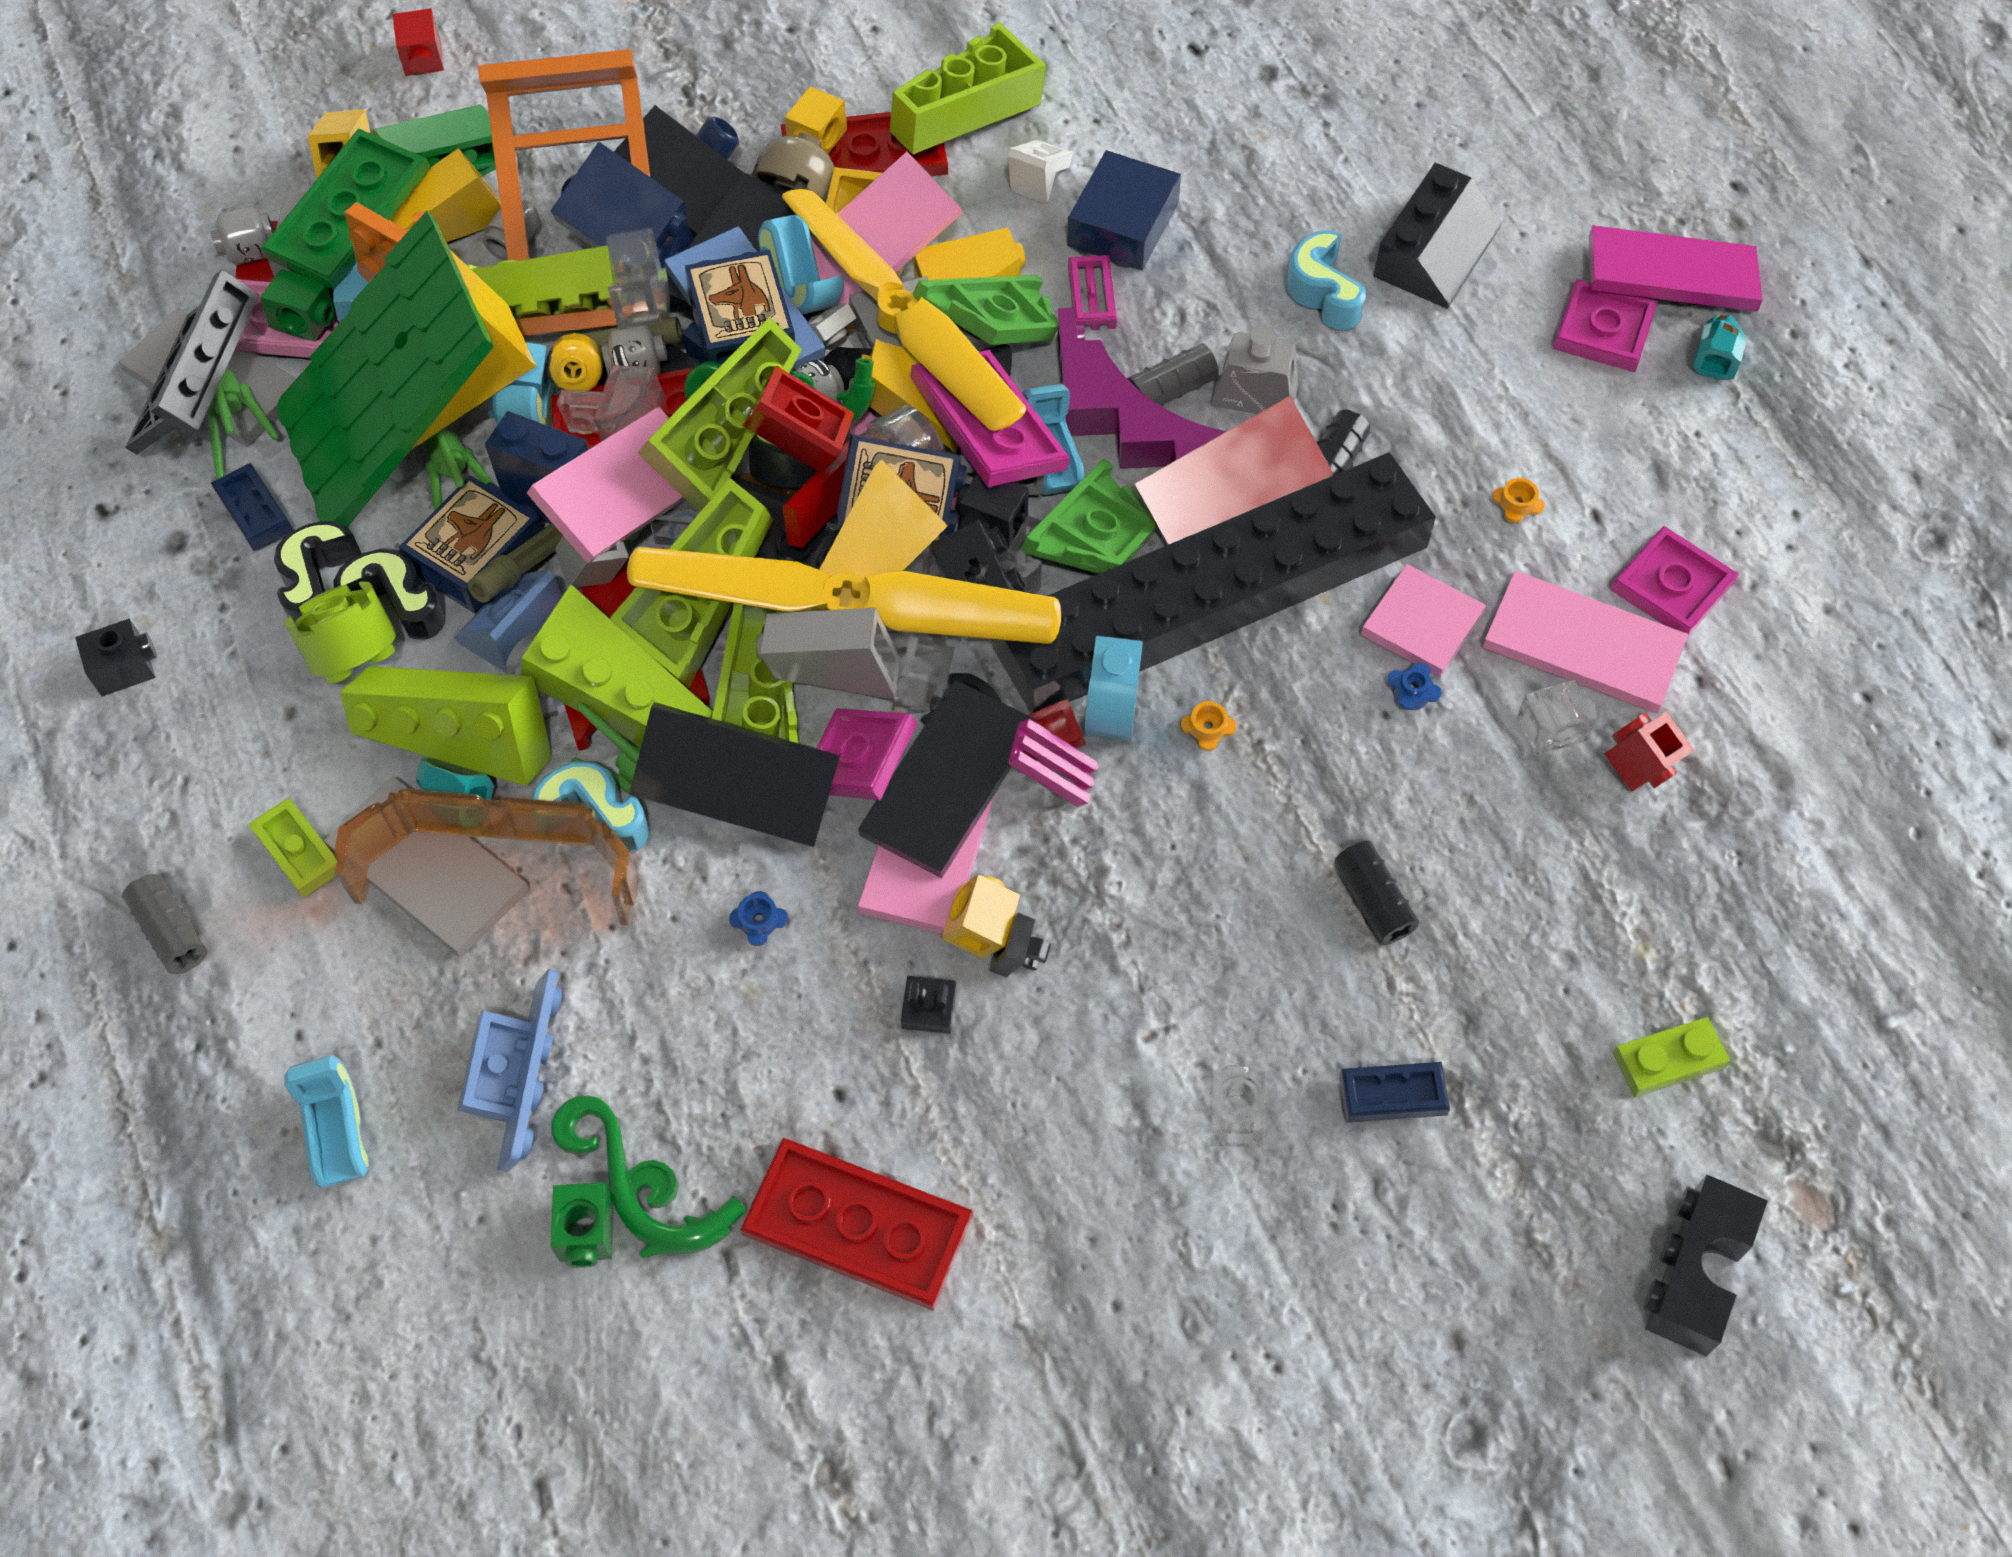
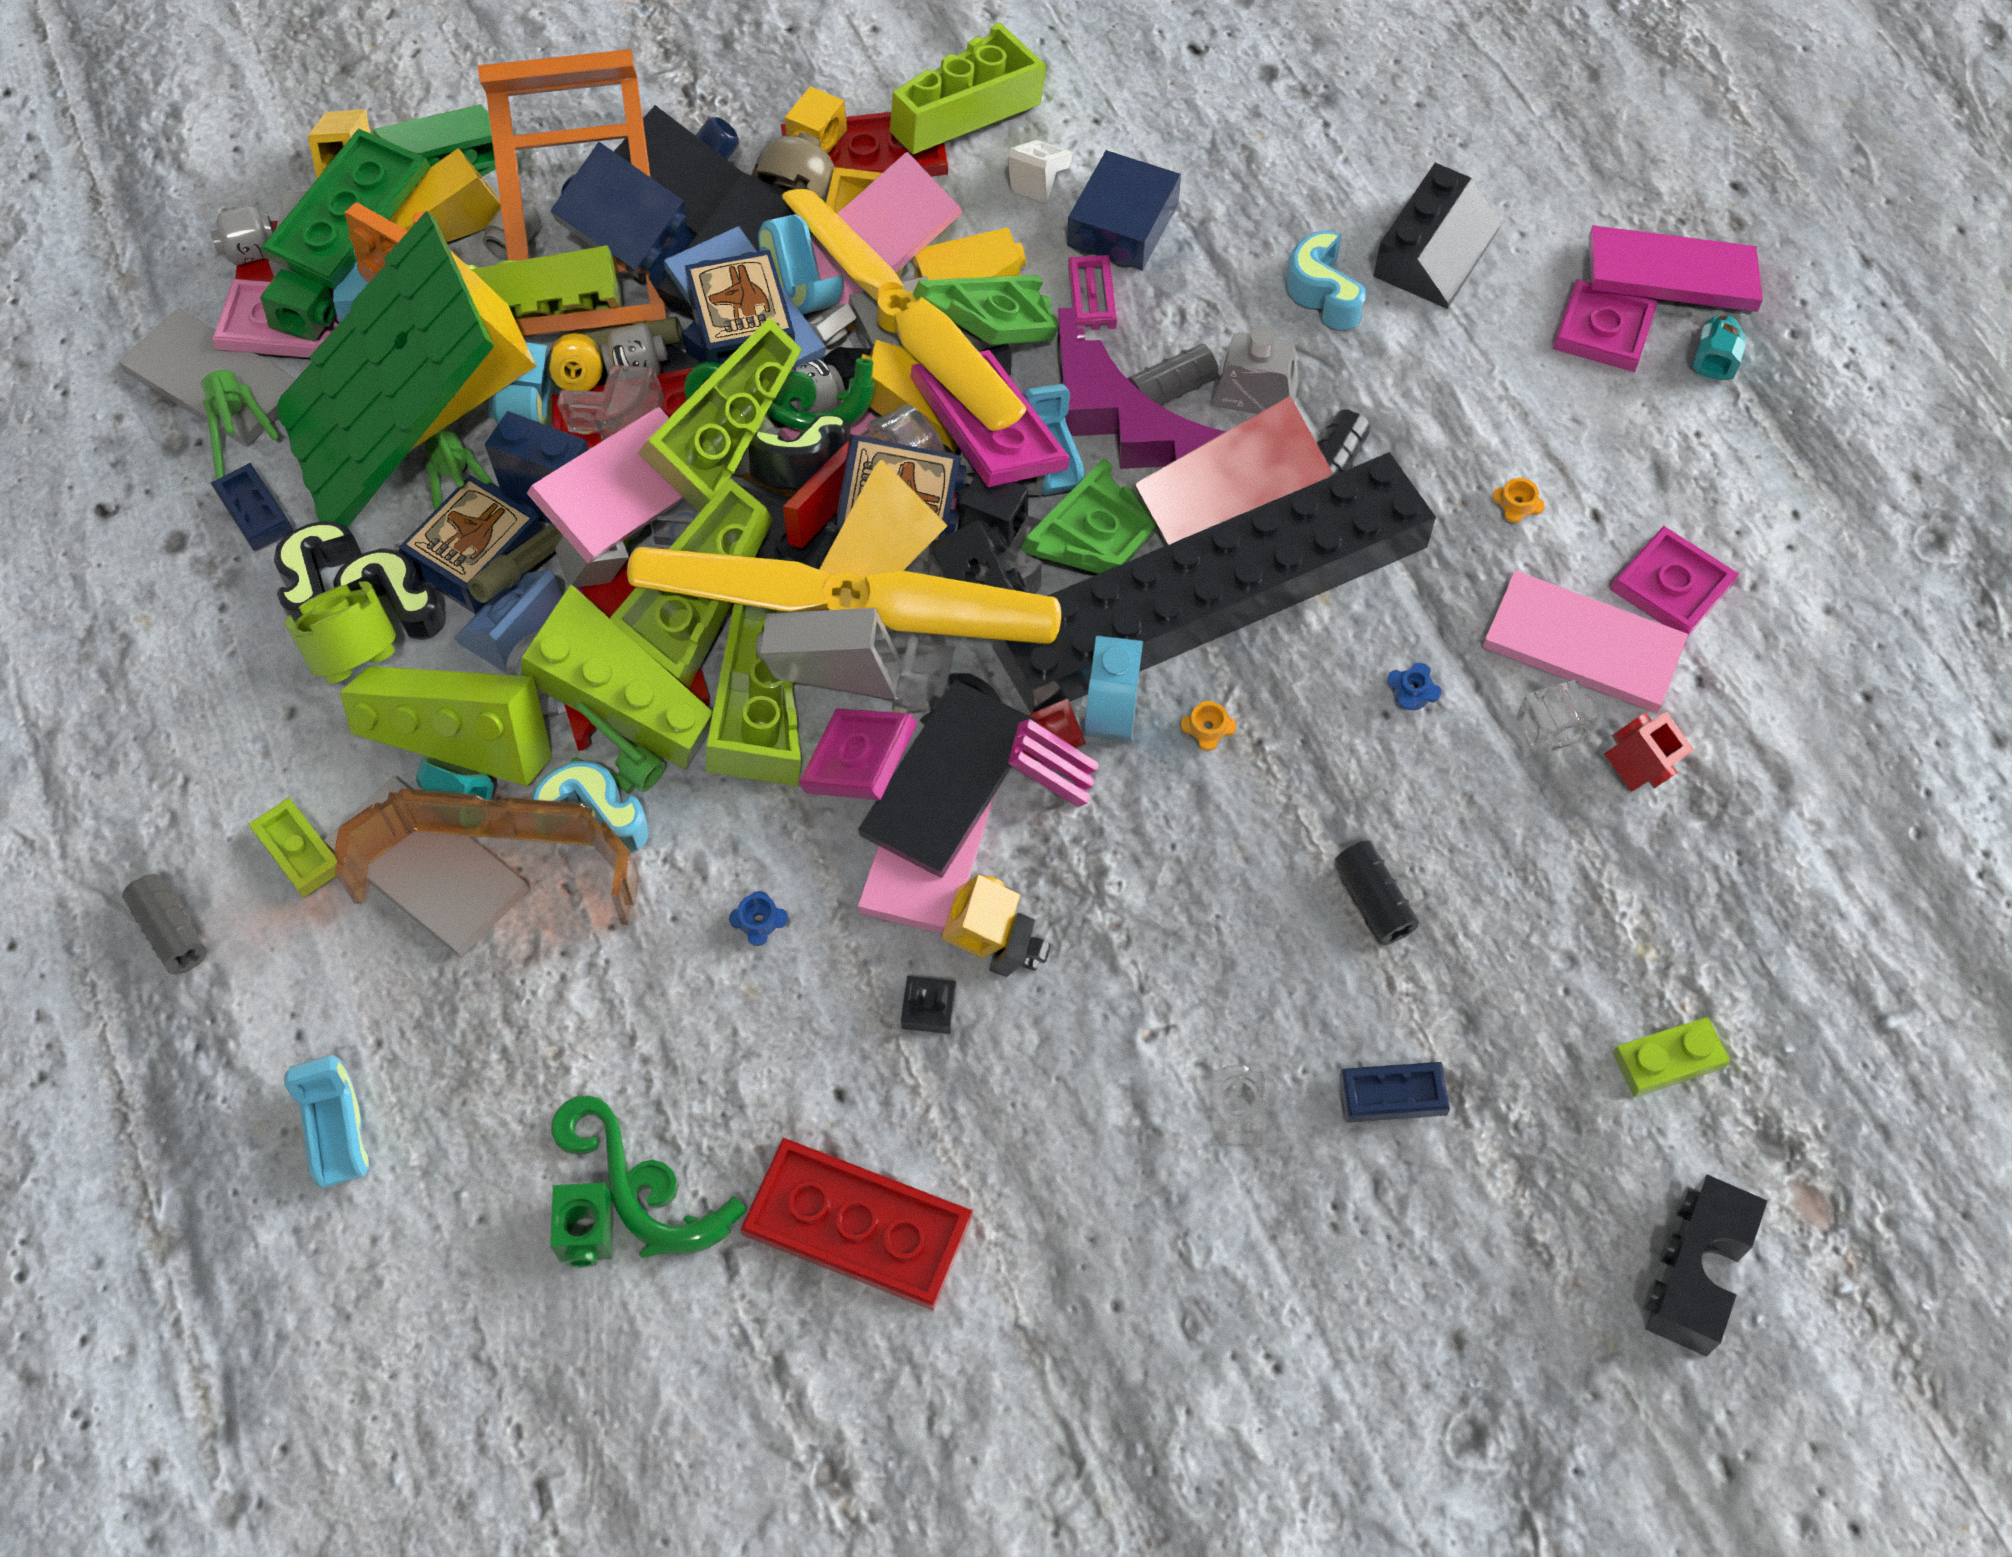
(116, 657): black brick -> none
(195, 362): fence -> none
(418, 42): red brick -> none
(505, 1069): medium blue bracket -> none
(641, 285): clear brick -> none
(733, 774): black tile -> none
(799, 420): red slope -> none
(1423, 620): bright pink tile -> none

